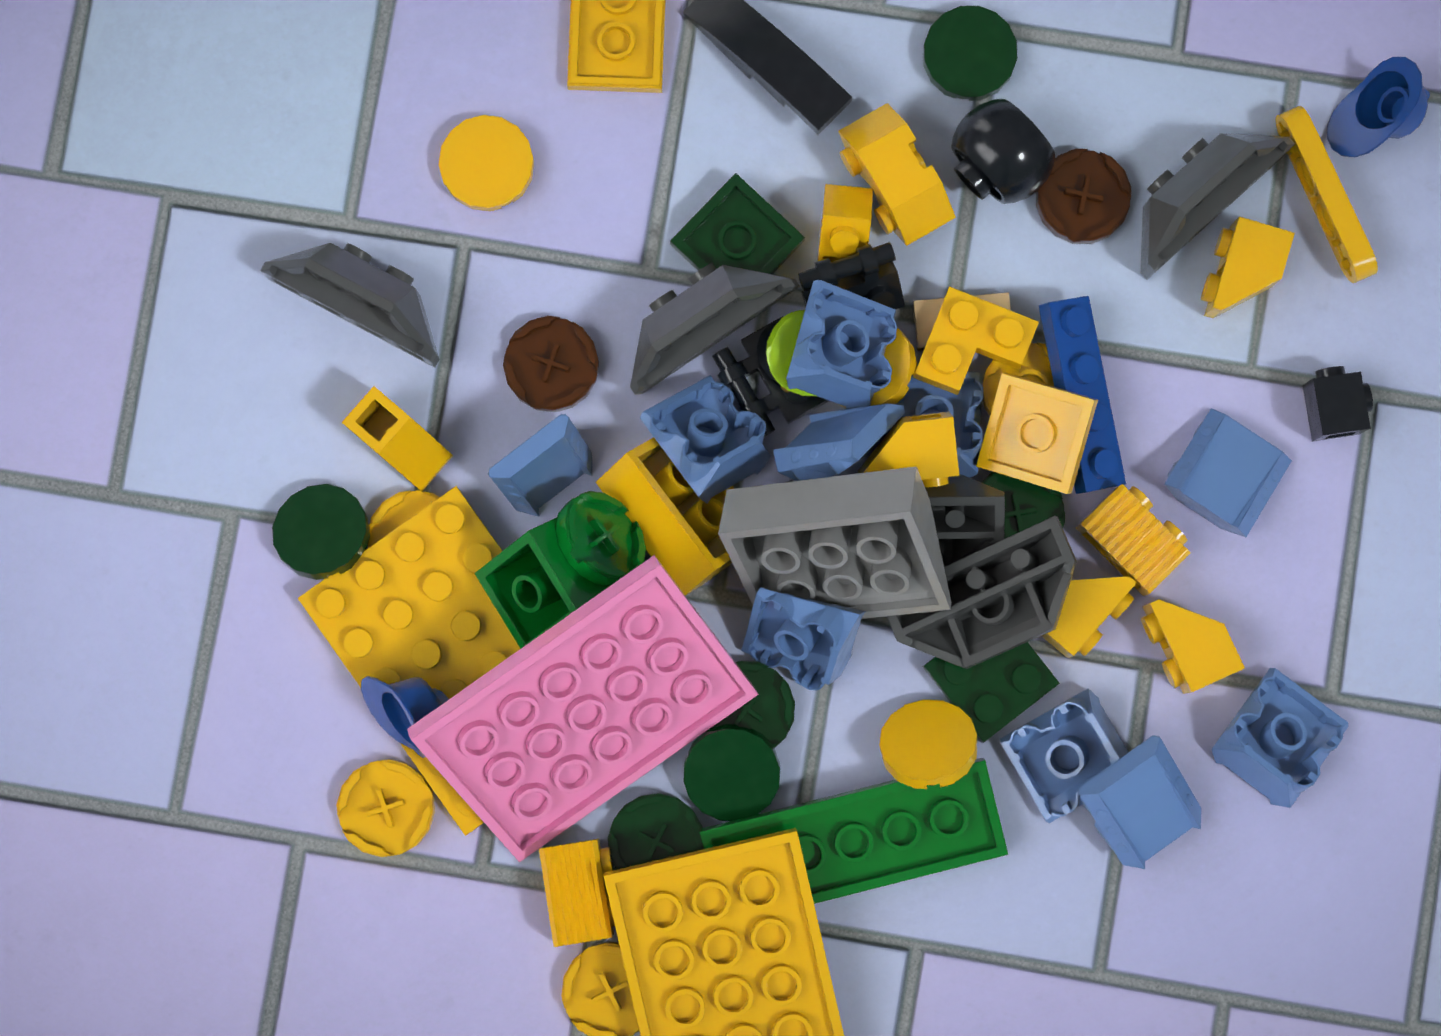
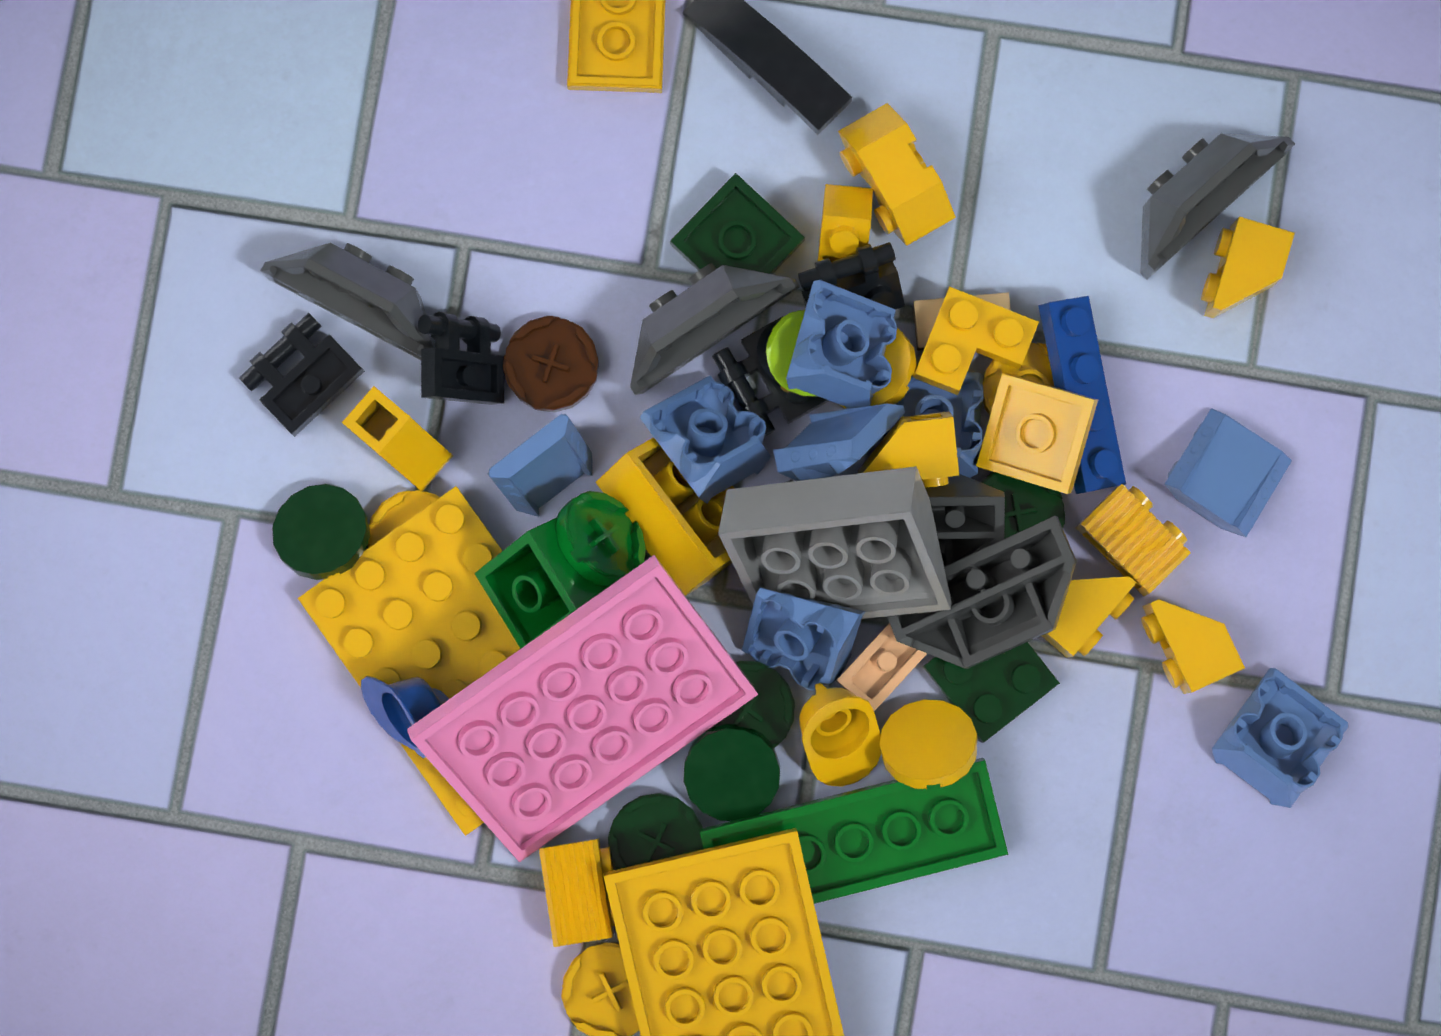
(308, 385): none -> black plate
(385, 808): yellow tile -> none
(459, 374): none -> black plate
(486, 163): yellow tile -> none
(839, 736): none -> yellow piece
(880, 668): none -> light nougat plate
(970, 53): dark green tile -> none
(1001, 152): black wheel -> none
(1063, 752): medium blue slope -> none
(1084, 197): reddish brown tile -> none
(1141, 803): medium blue slope -> none
(1327, 195): yellow beam -> none
(1337, 404): black brick -> none
(1381, 107): blue piece -> none

